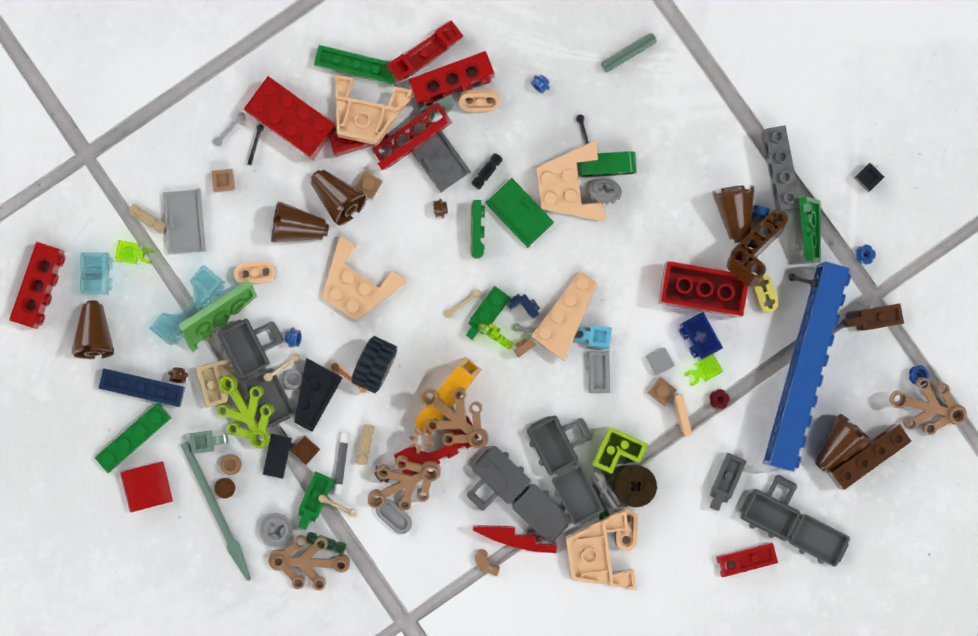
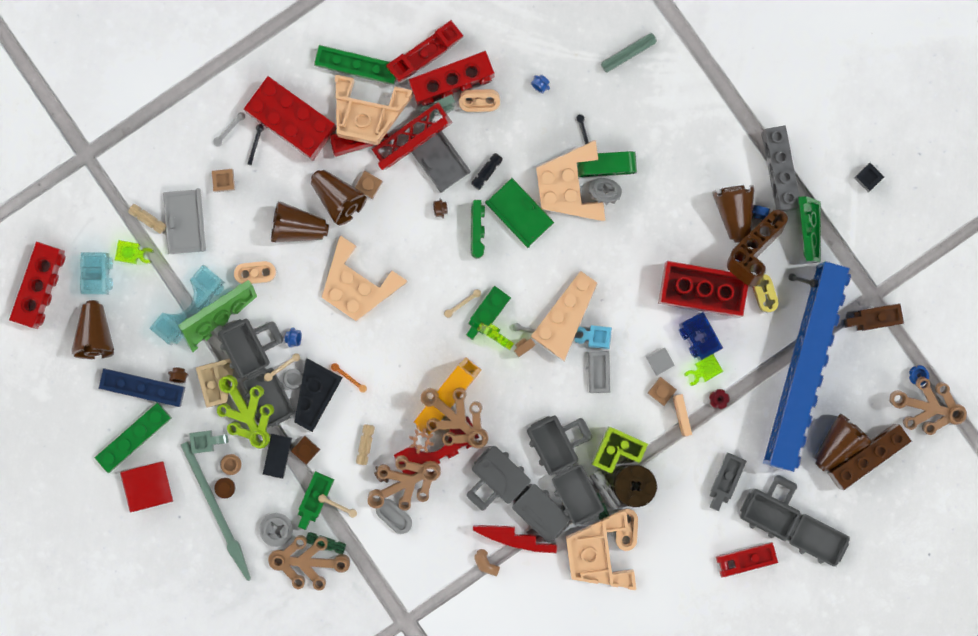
(341, 463): dark grey bar -> none
(374, 364): black wheel -> none
(529, 305): dark blue bracket -> none
(871, 254): blue plate -> none

